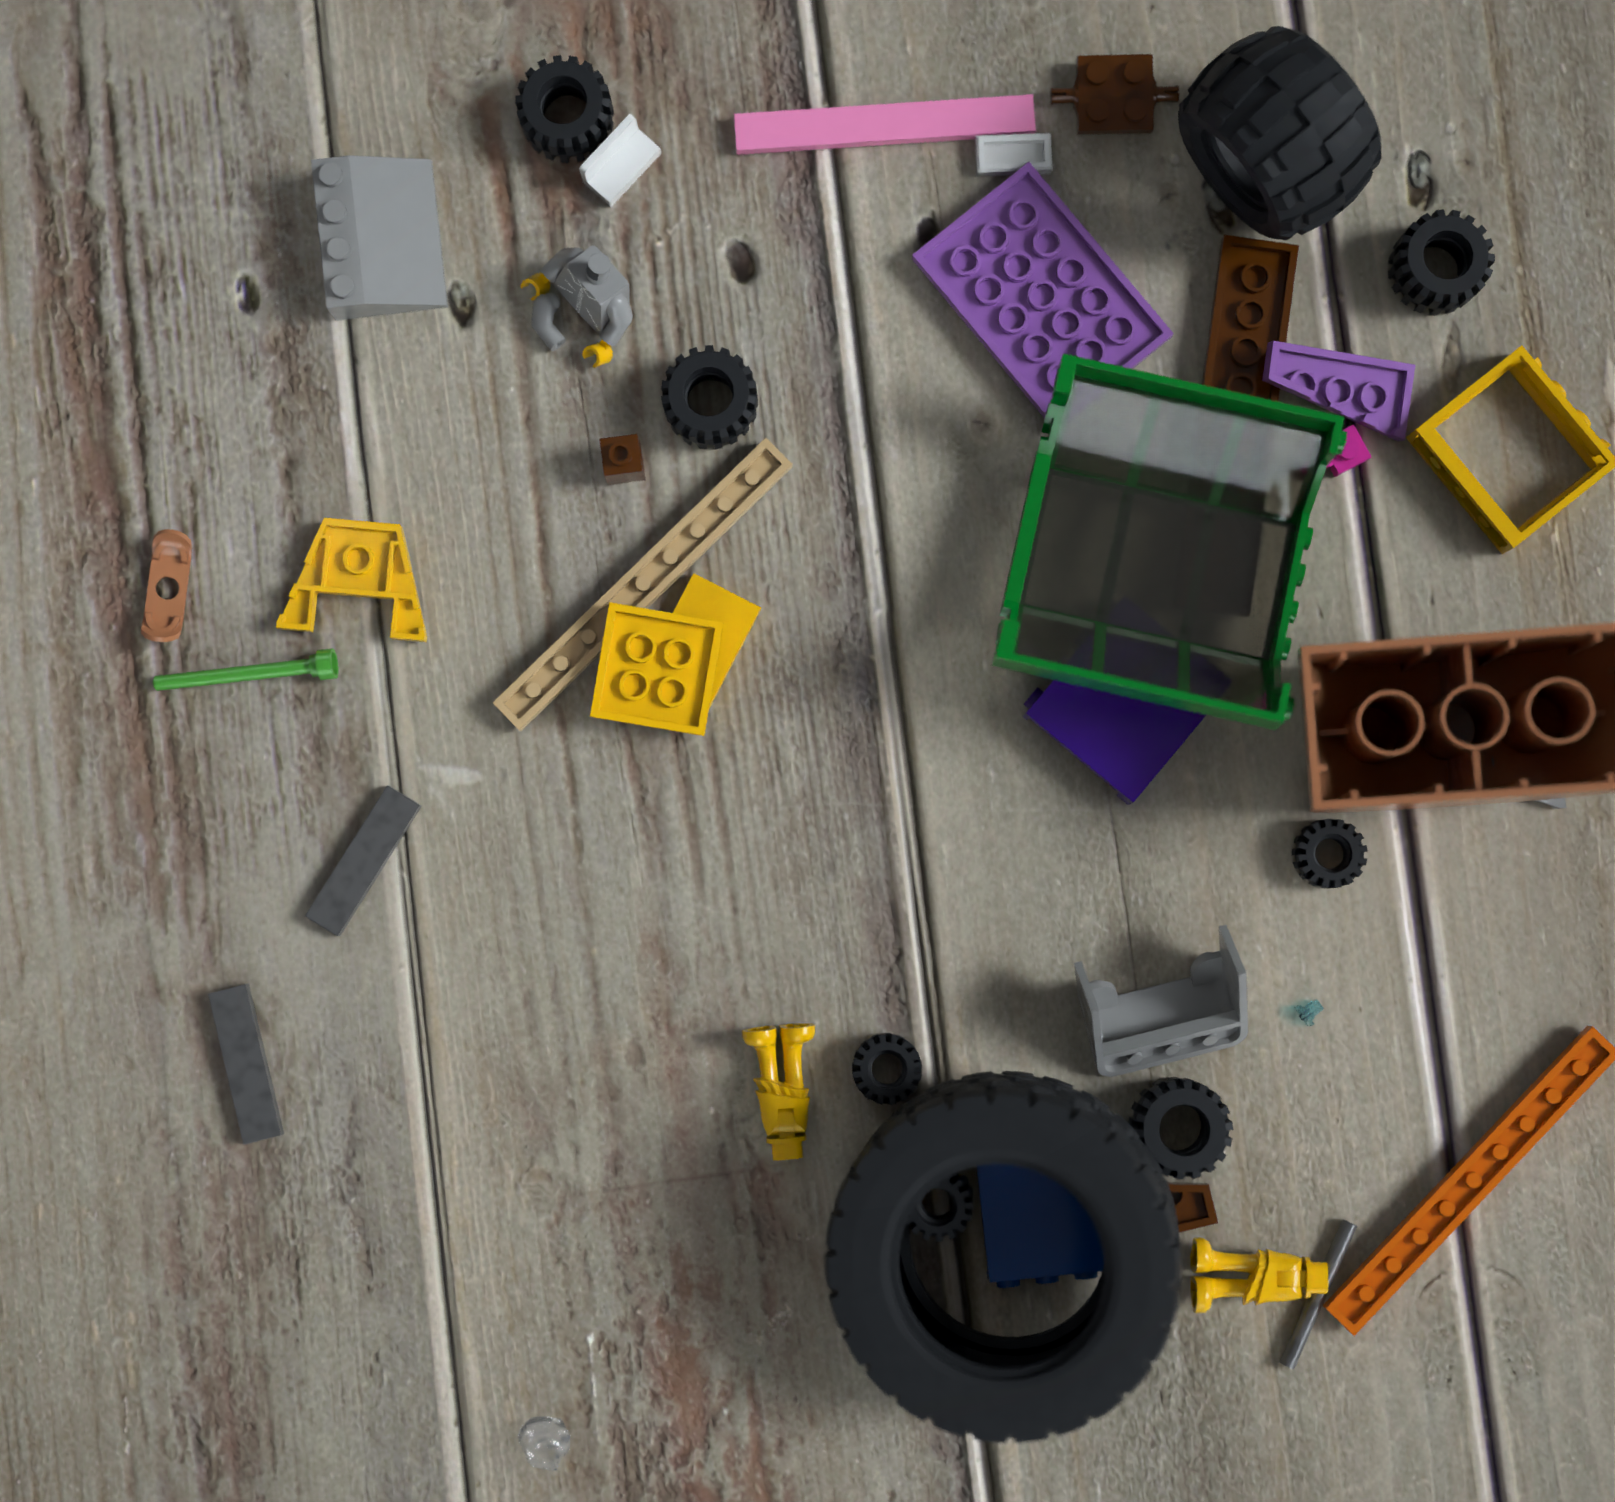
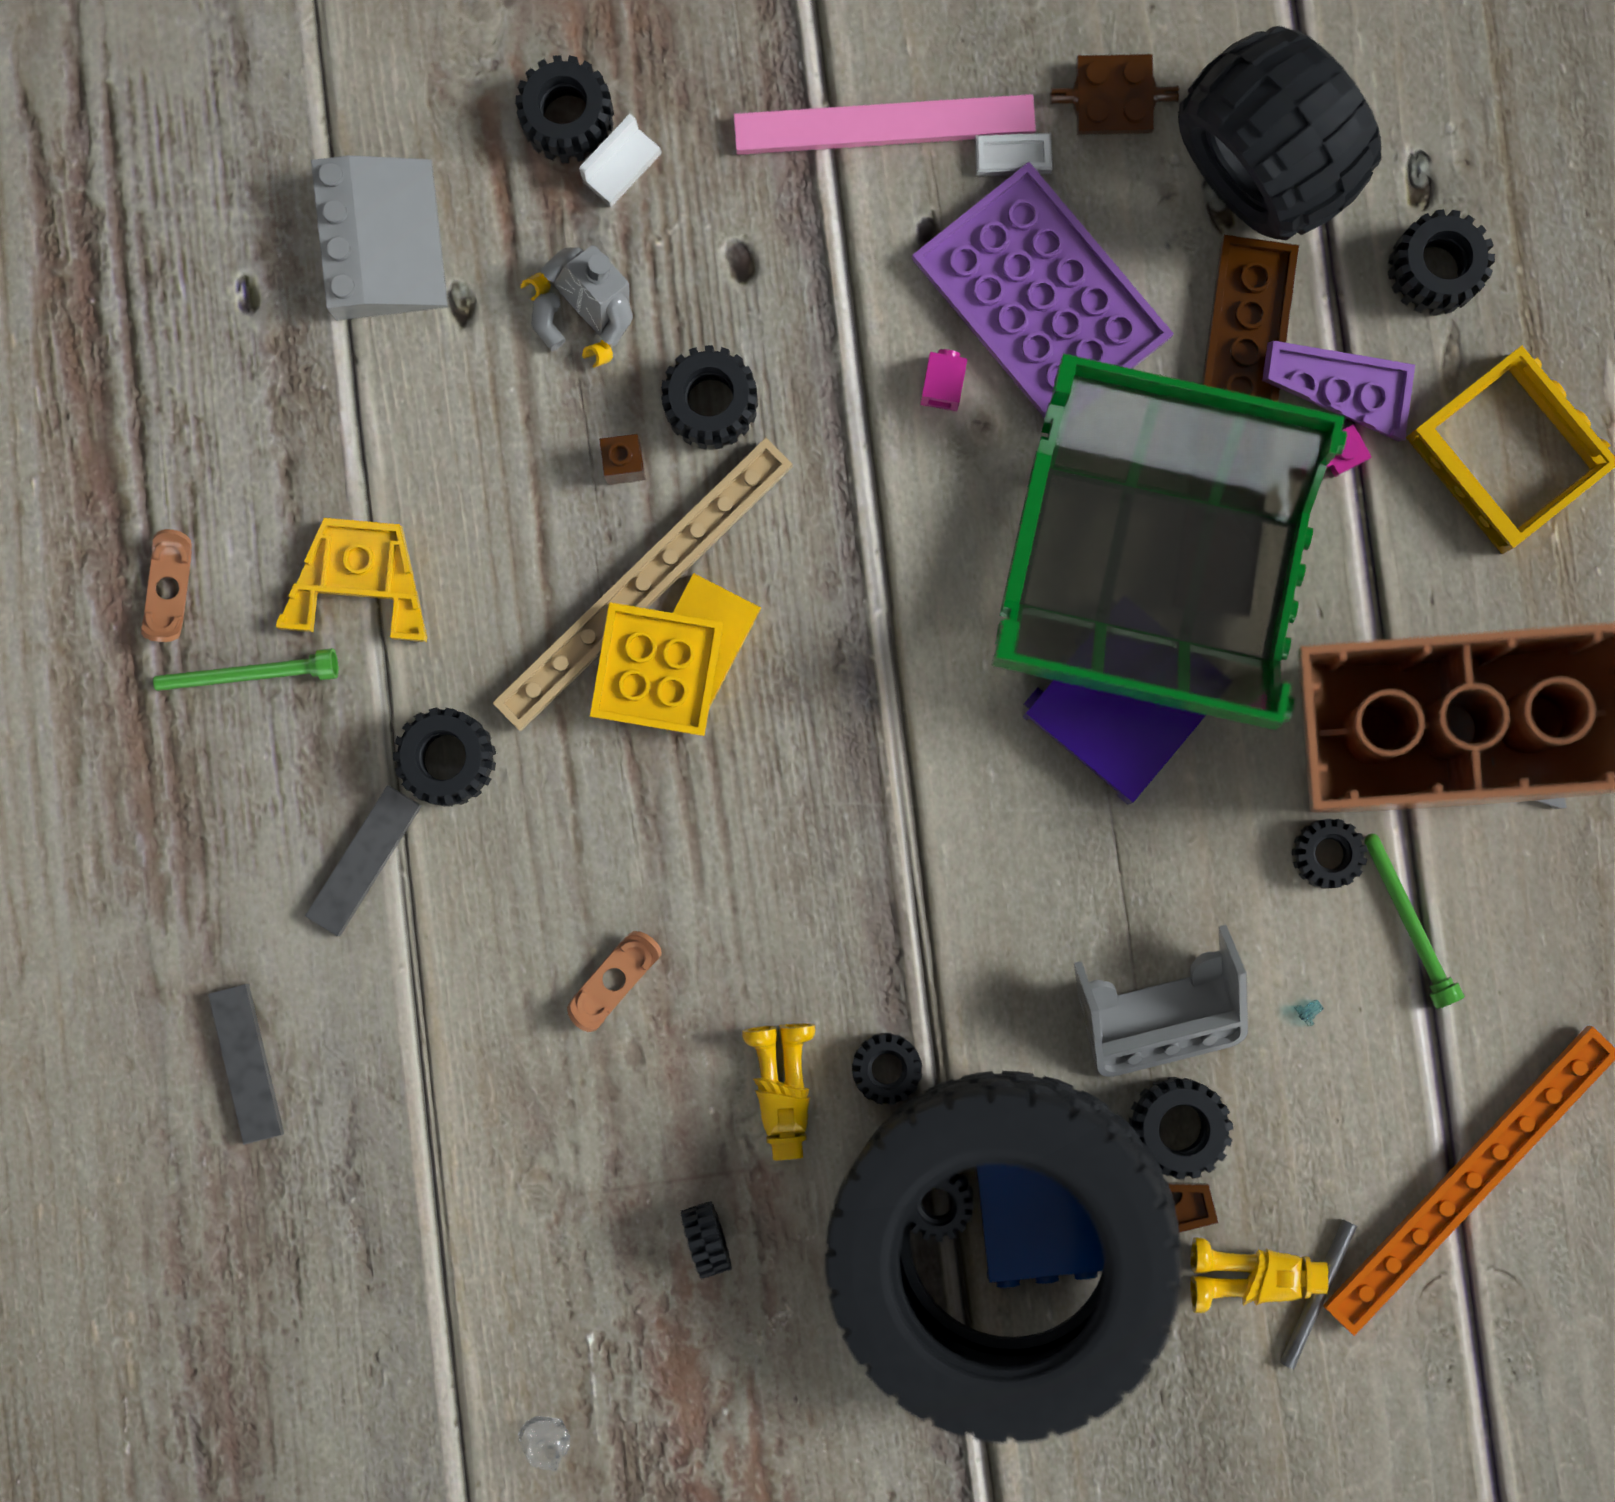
(413, 747): none -> black tyre
(593, 1000): none -> nougat piece
(706, 1240): none -> black tyre
(944, 380): none -> dark pink brick
(1443, 988): none -> bright green piece

